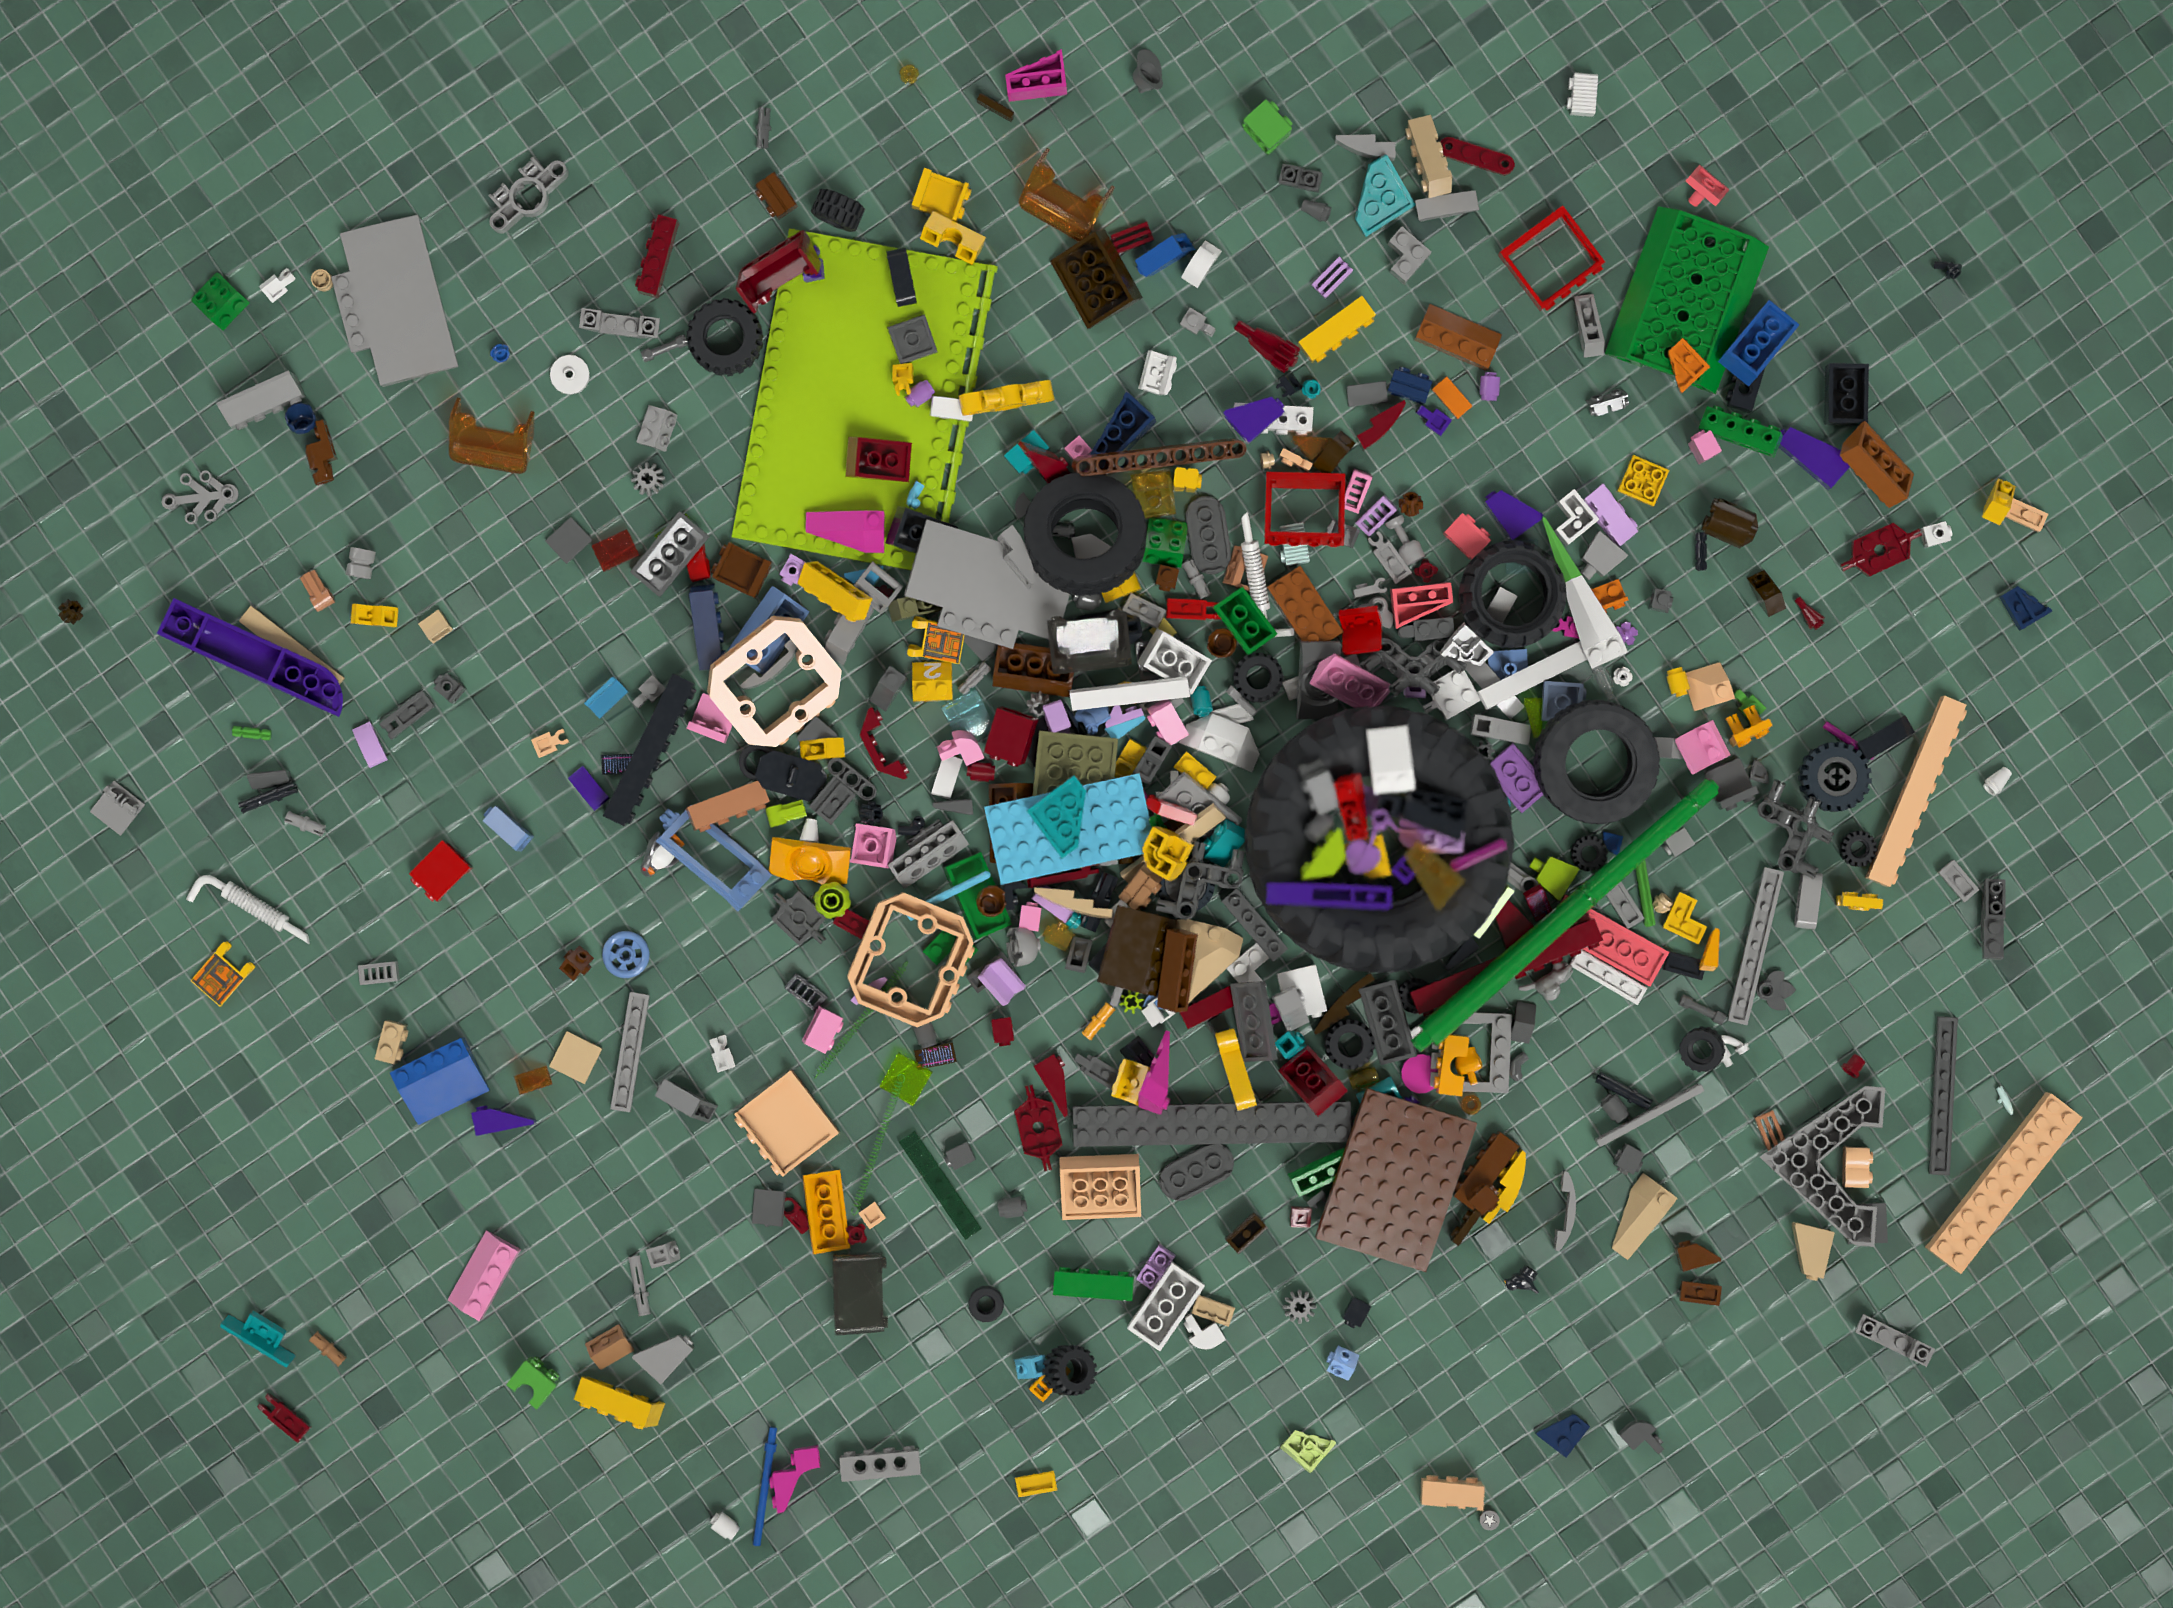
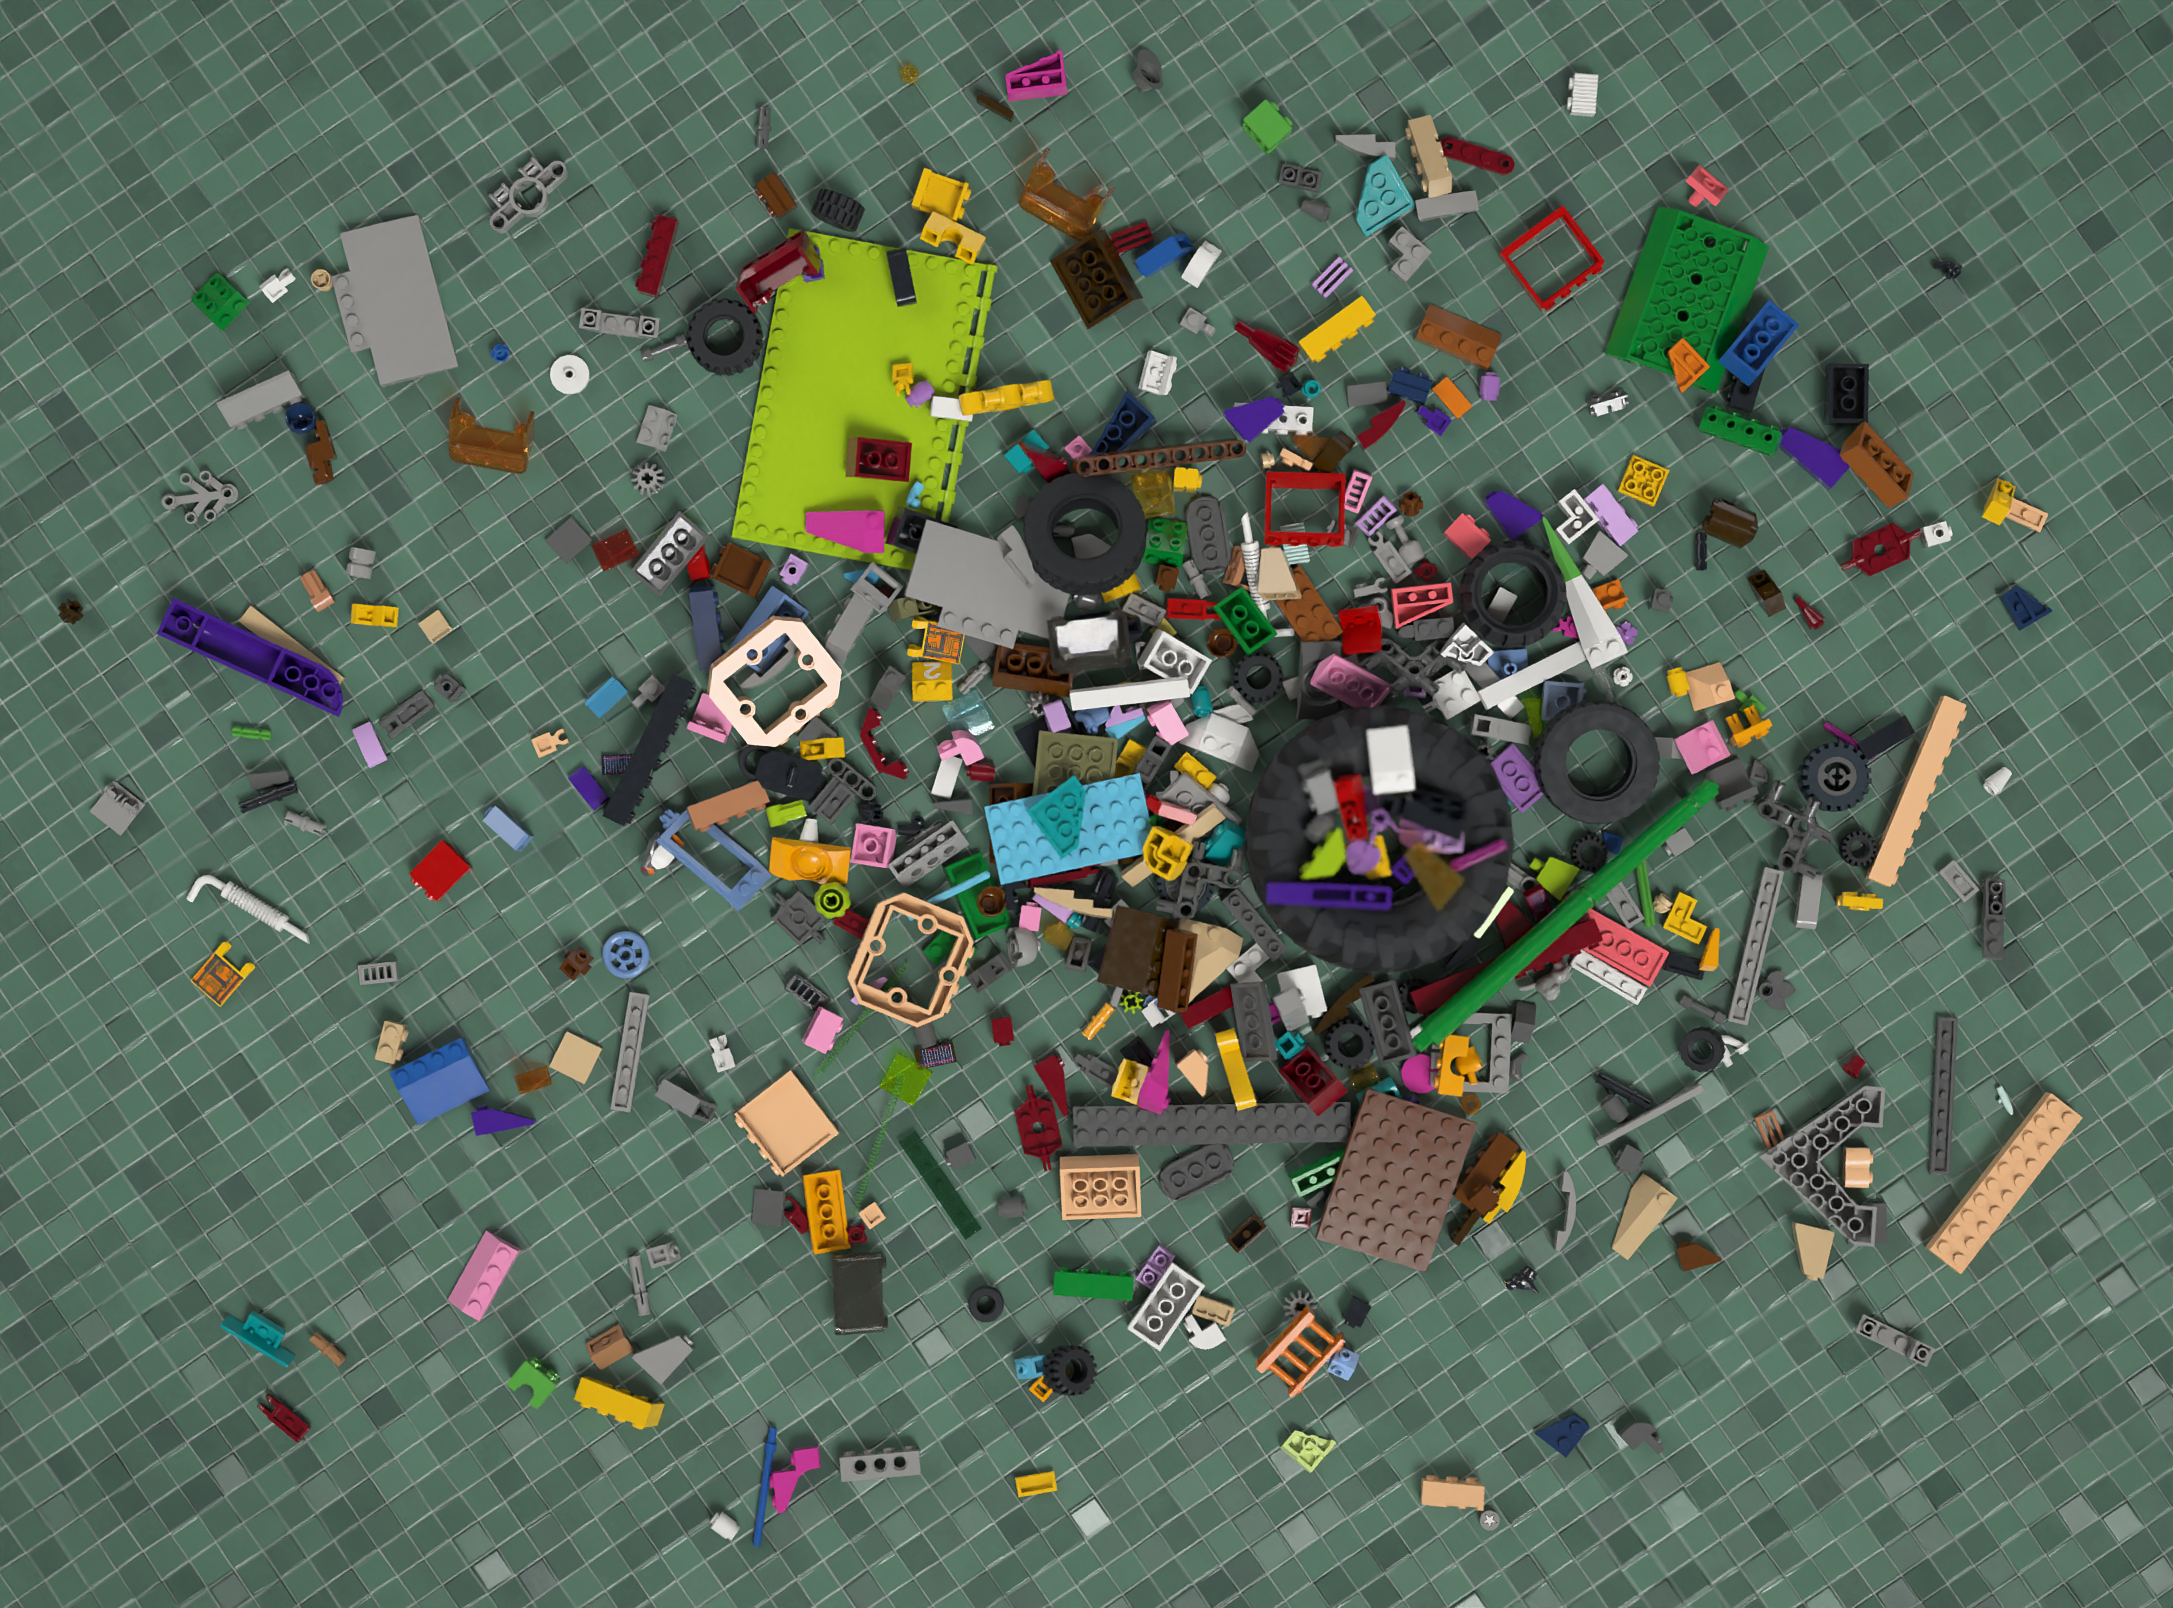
(834, 591): yellow brick -> none
(912, 339): dark grey tile -> none
(1001, 981): lavender panel -> none
(1011, 736): dark red brick -> none
(1140, 888): medium nougat brick -> none
(1195, 1069): none -> light nougat slope
(1276, 576): none -> tan slope
(1293, 1333): none -> orange fence
(1589, 326): light grey slope -> none
(1700, 1293): reddish brown plate -> none
(1704, 446): bright pink brick -> none

